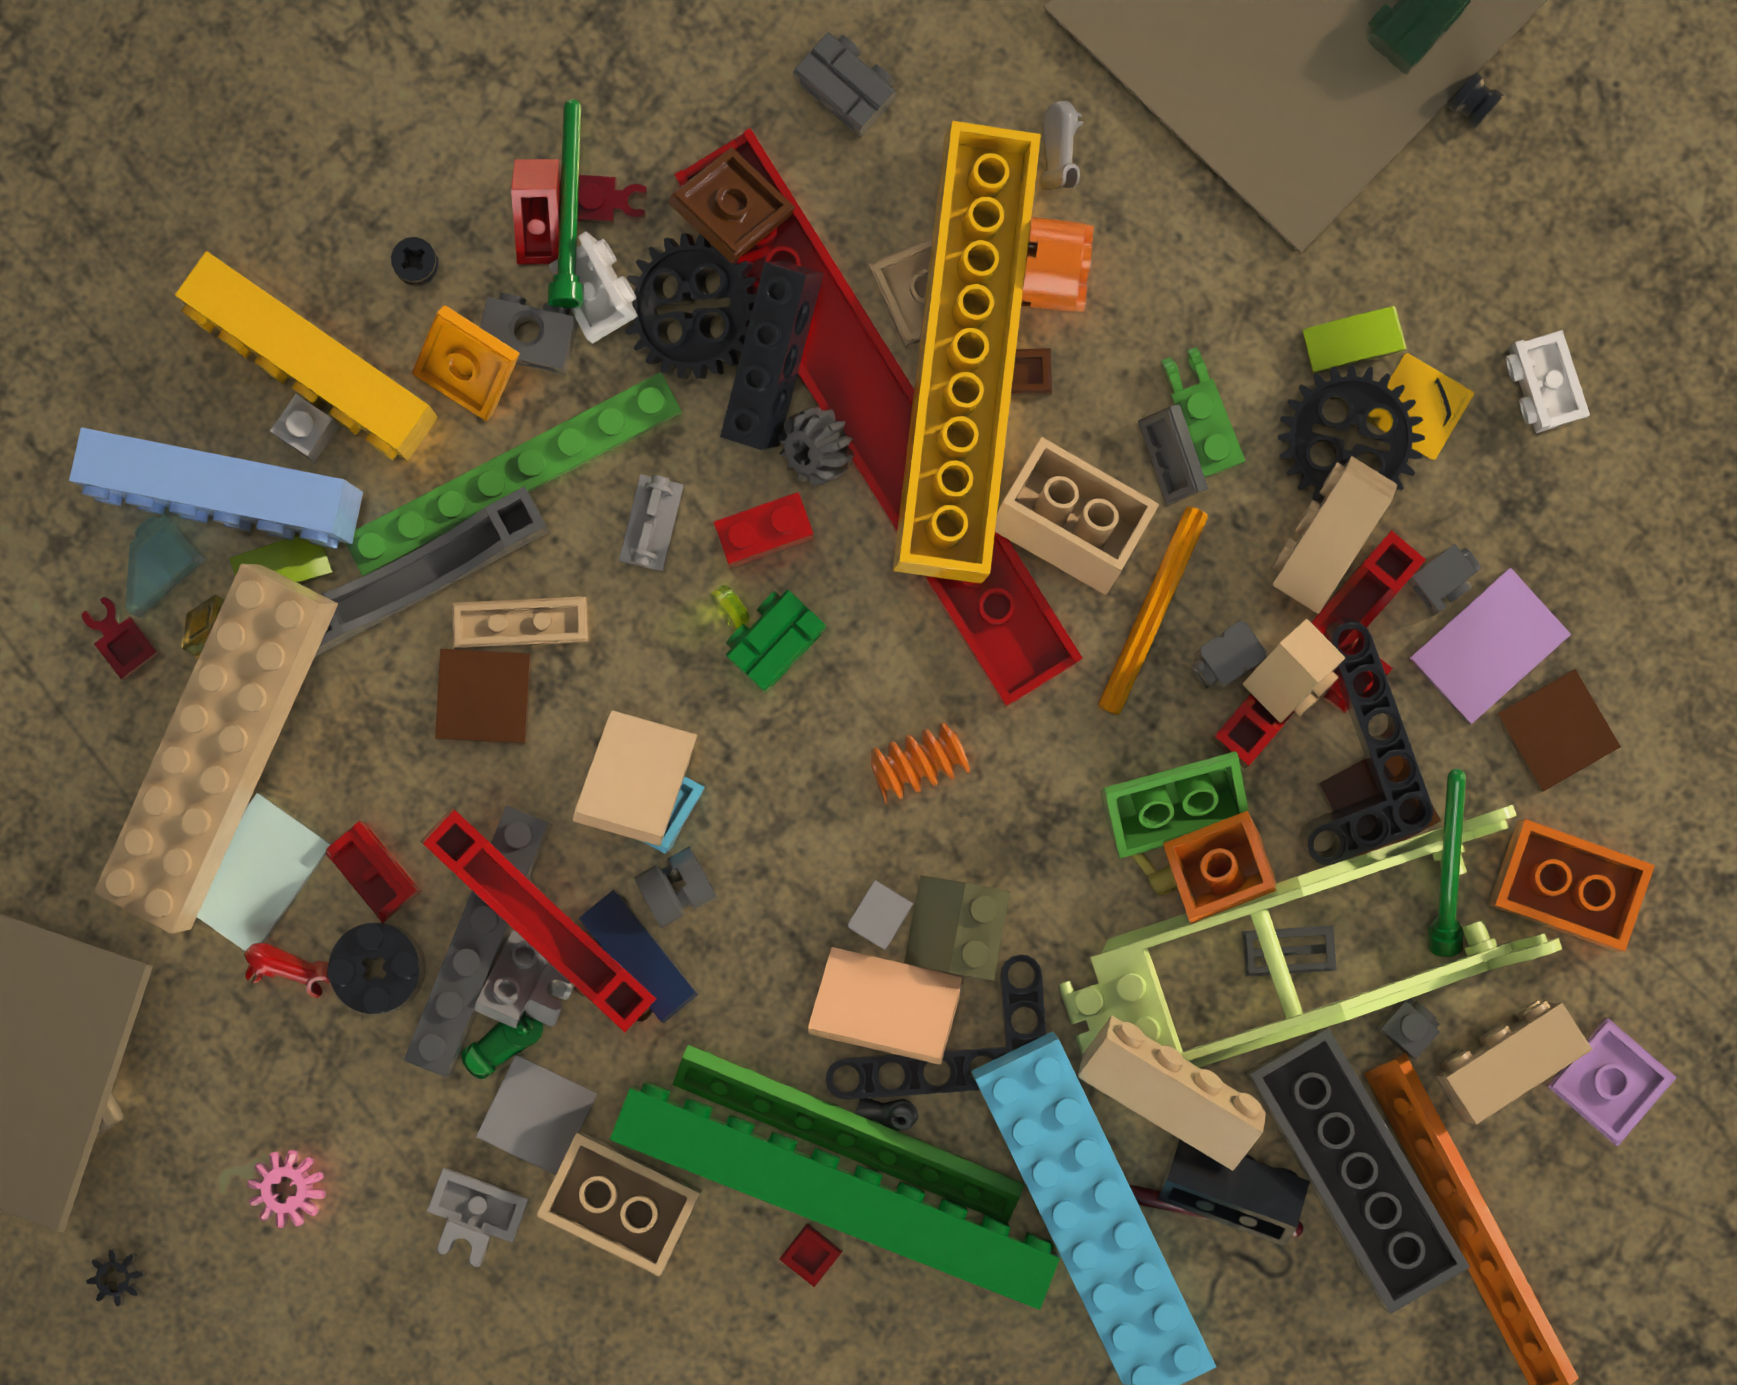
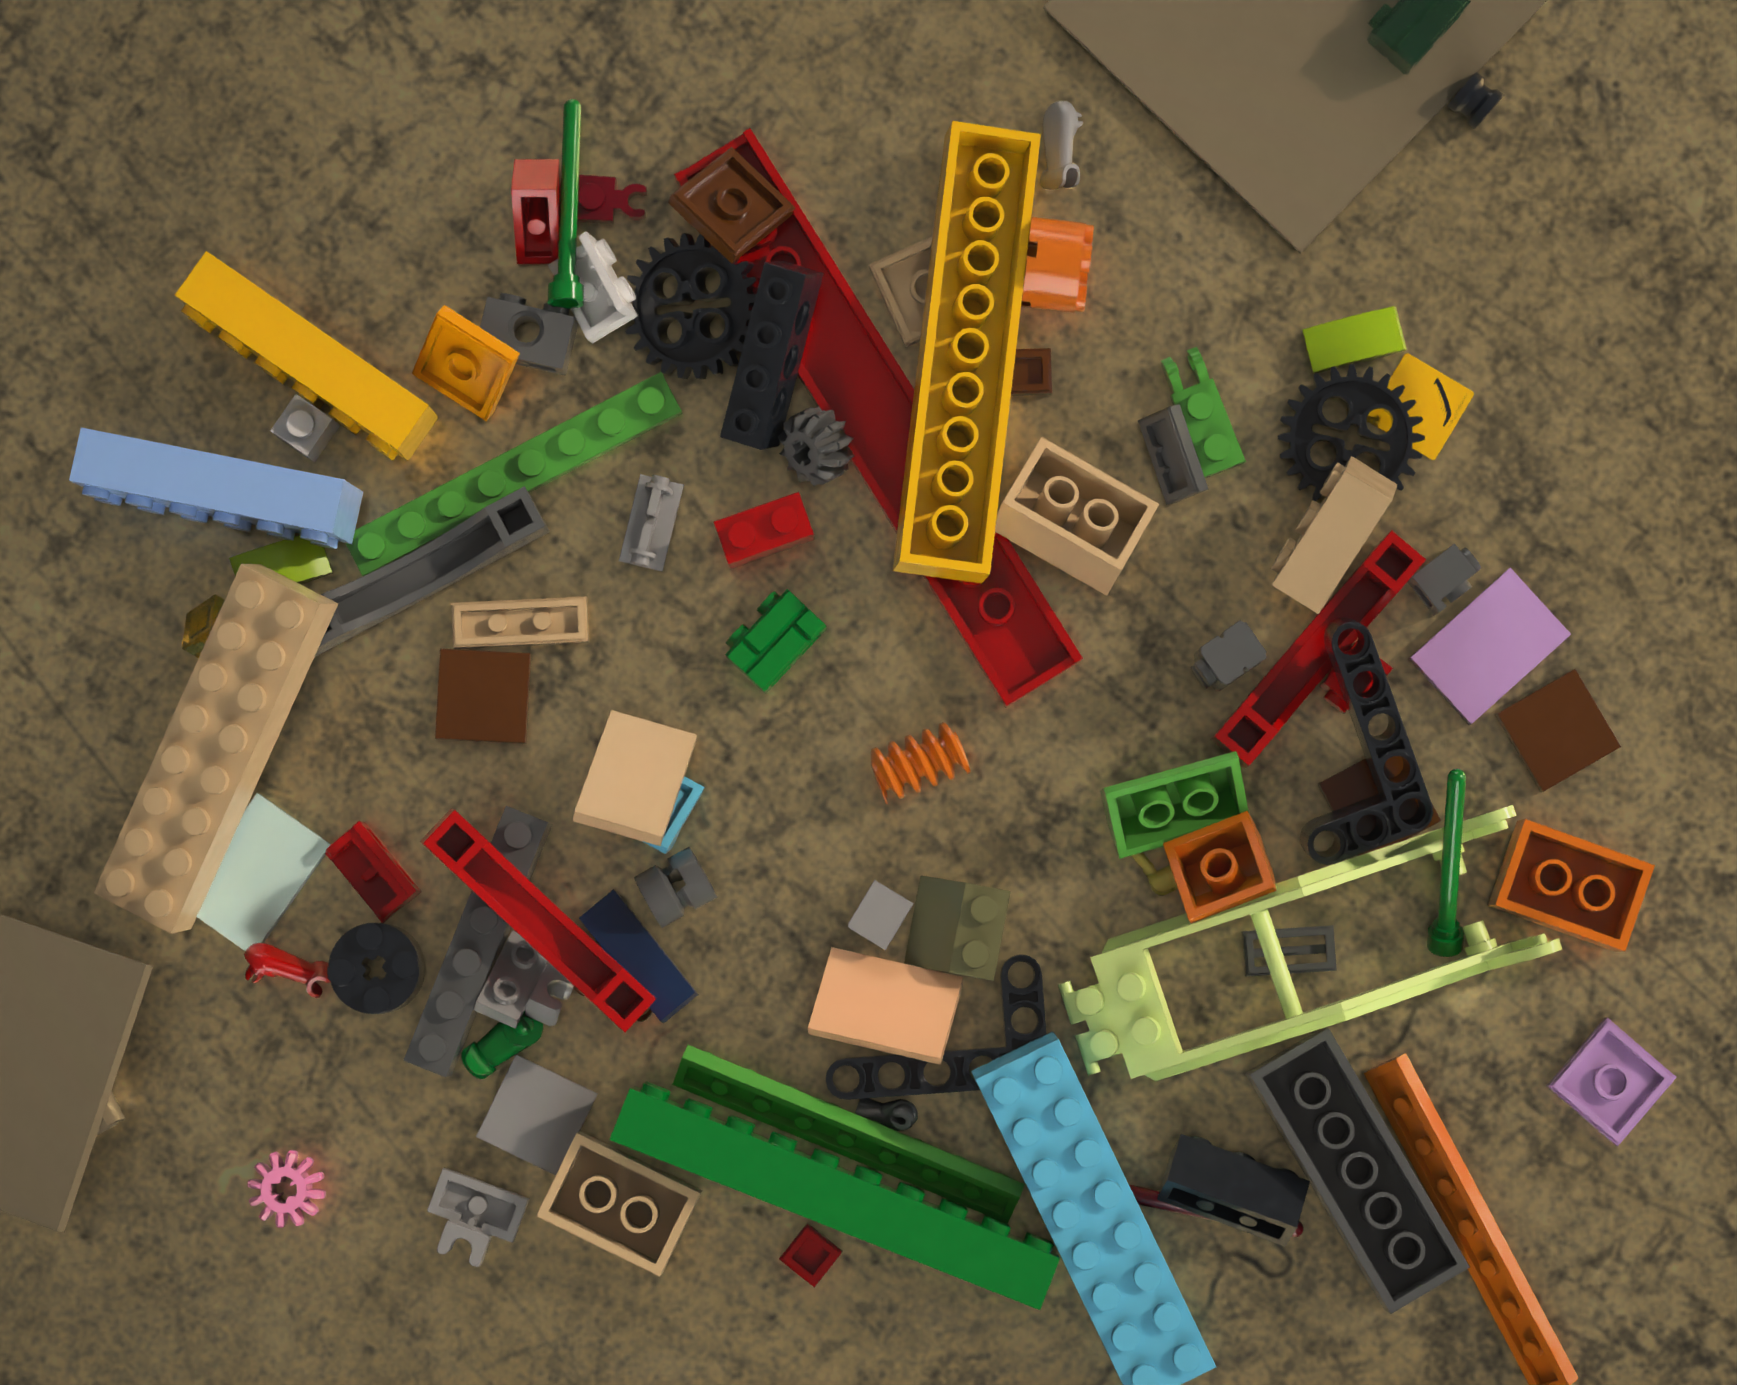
(122, 1266): black gear -> none
(123, 643): dark red plate -> none
(158, 563): clear light blue slope -> none
(420, 269): black wheel -> none
(730, 606): clear neon green tile -> none
(845, 83): dark grey brick -> none
(1153, 610): light orange axle -> none
(1172, 1092): tan brick -> none
(1295, 671): tan brick -> none
(1409, 1027): dark grey brick -> none
(1511, 1060): tan brick -> none
(1547, 382): white bracket -> none

